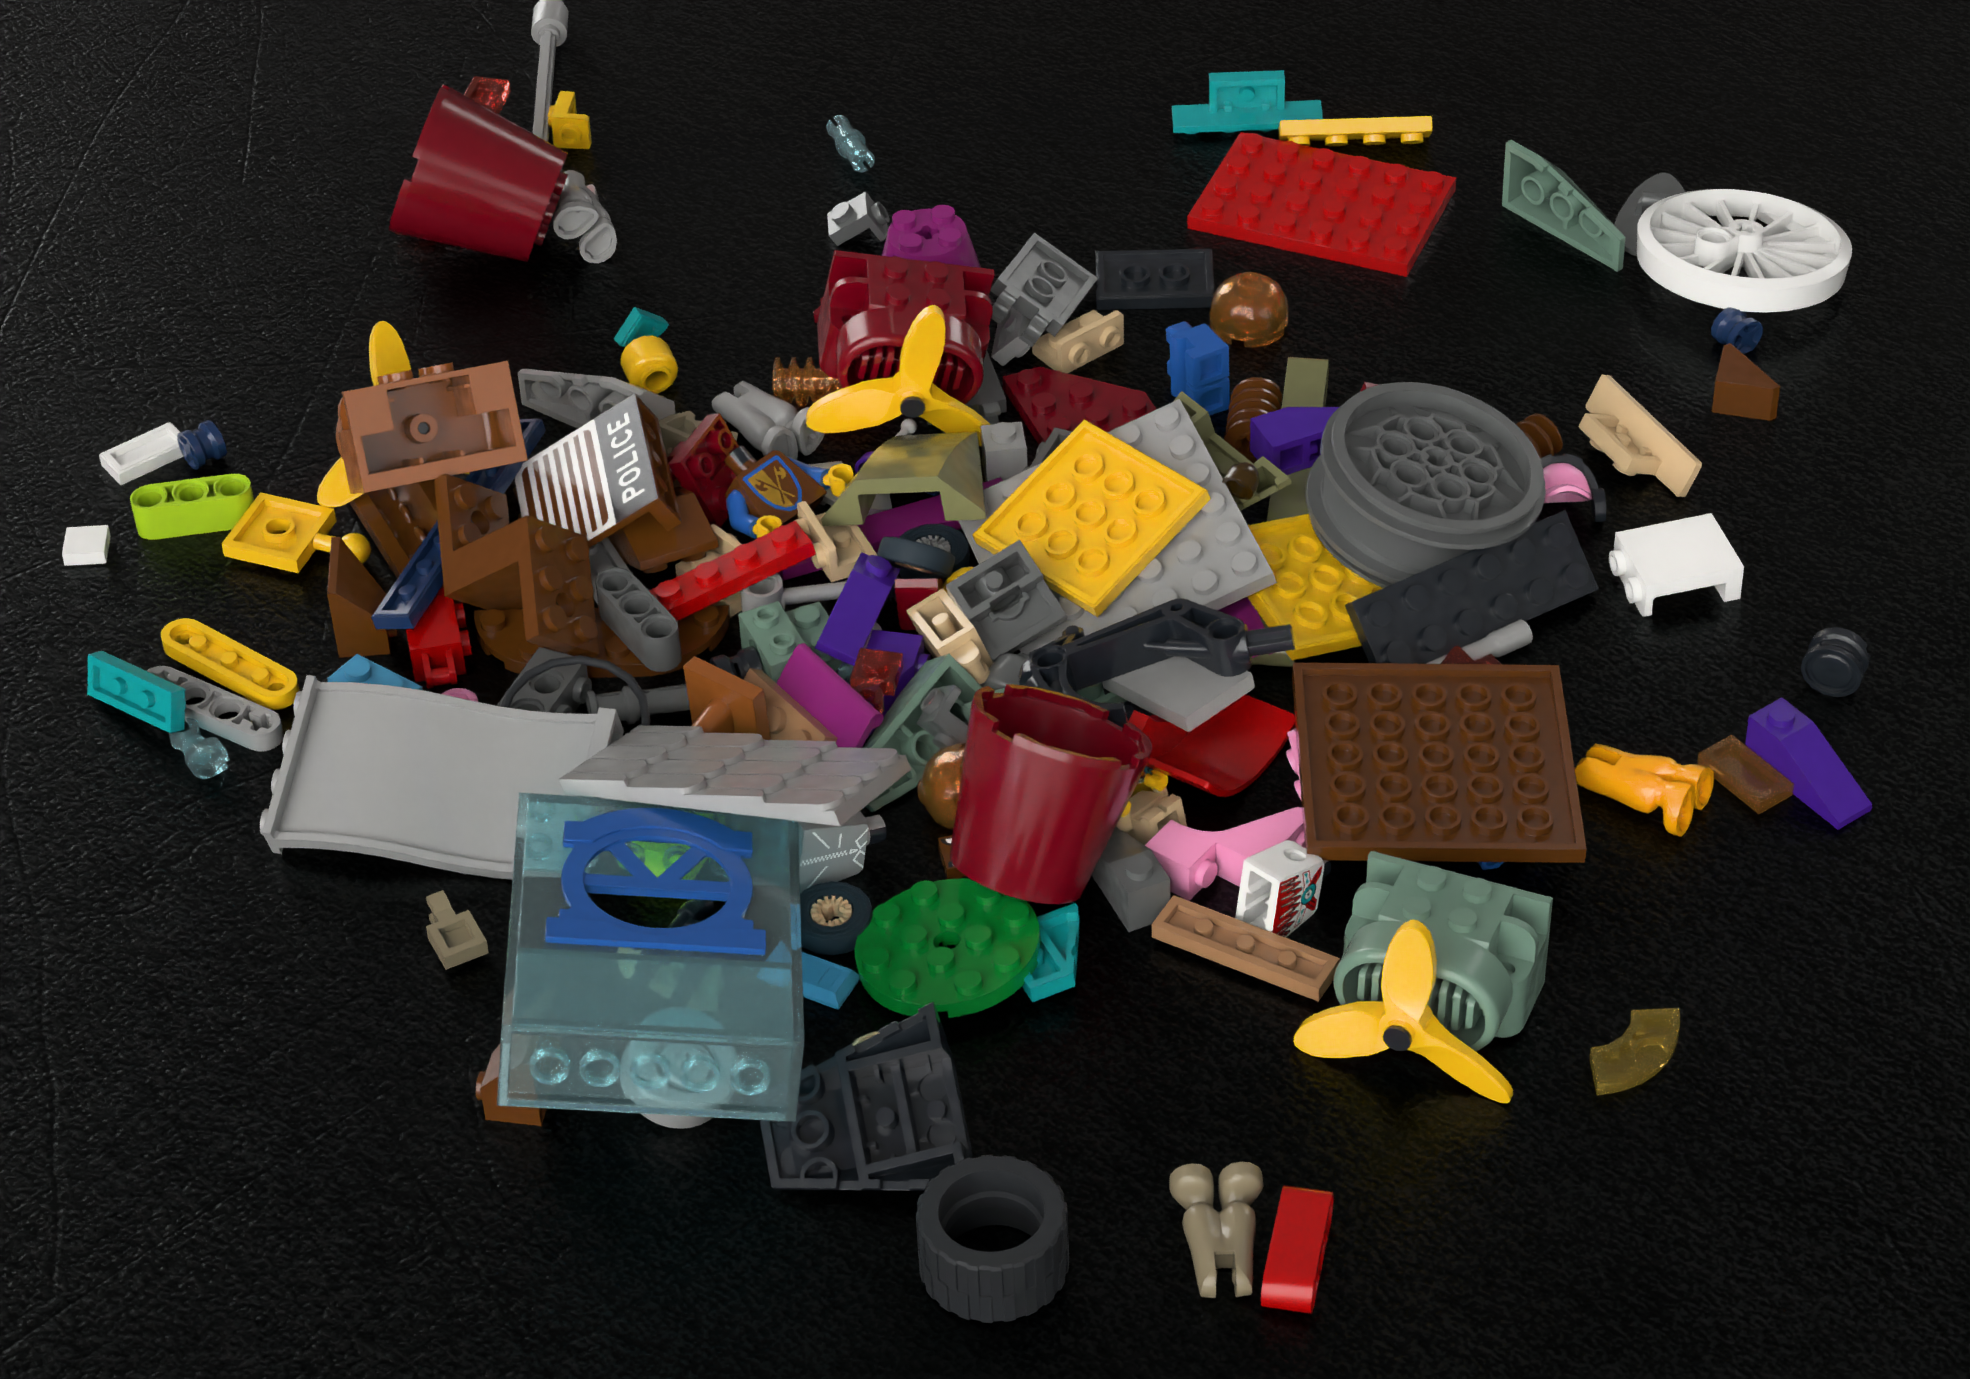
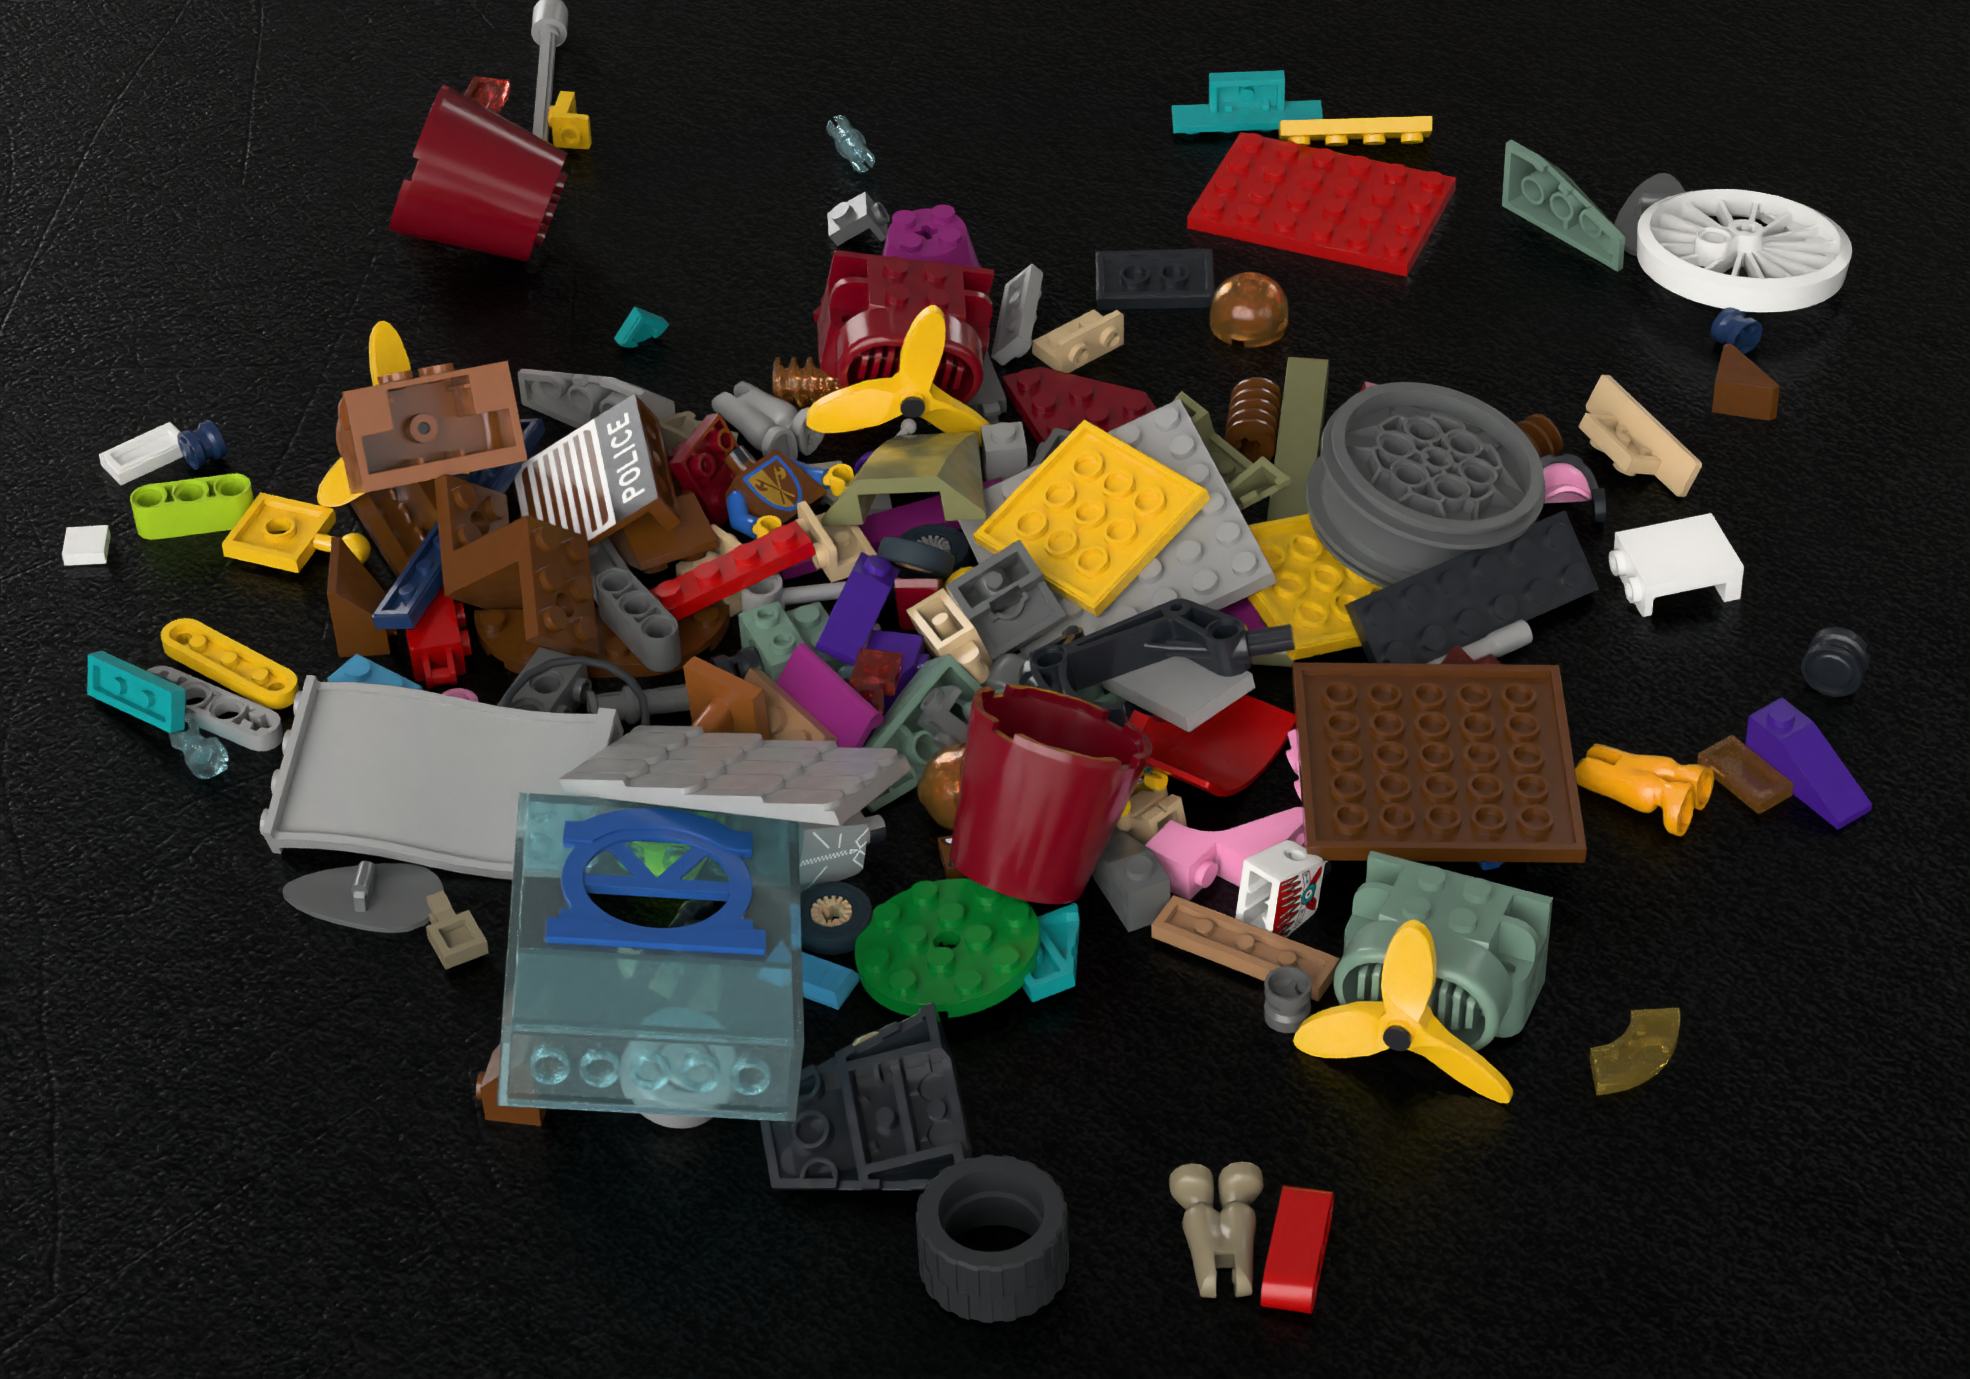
(367, 896): none -> dark grey shield
(583, 215): light grey piece -> none
(649, 363): yellow head -> none
(1042, 287): dark grey tile -> none
(1199, 366): blue hips -> none
(1242, 480): dark brown hinge -> none
(1287, 998): none -> dark grey wheel
(1289, 436): dark purple slope -> none

